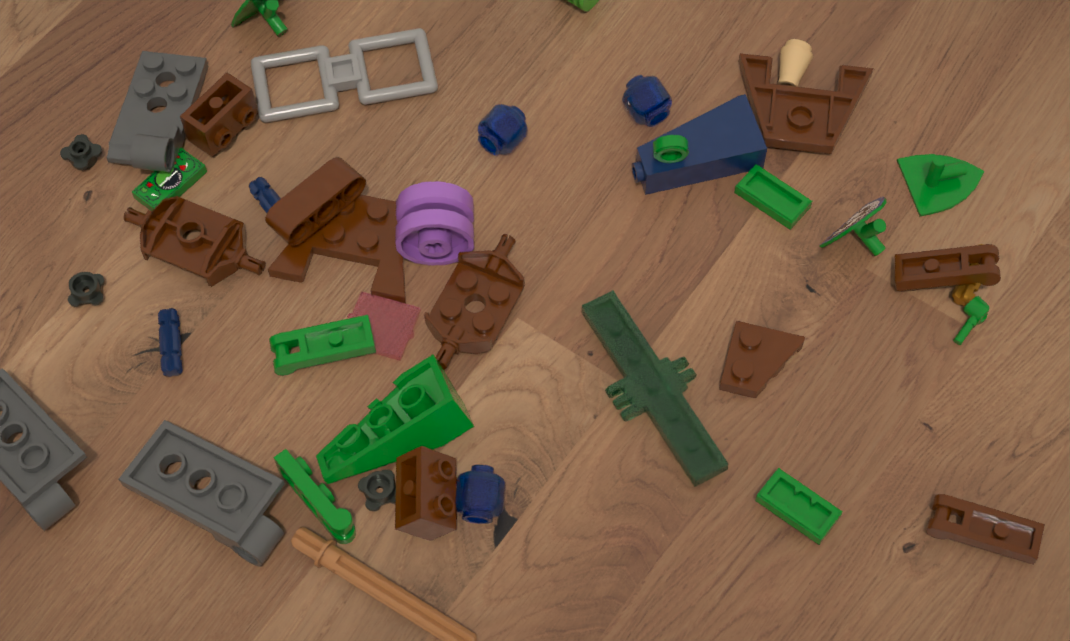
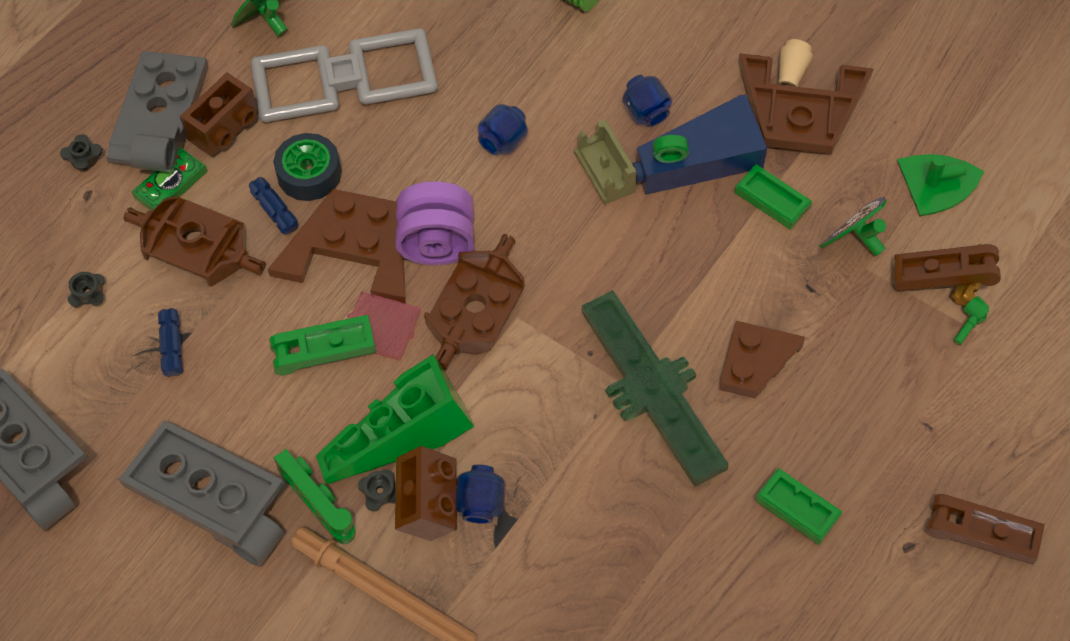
(292, 162): none -> wheel
(315, 201): reddish brown beam -> none
(606, 163): none -> olive hinge

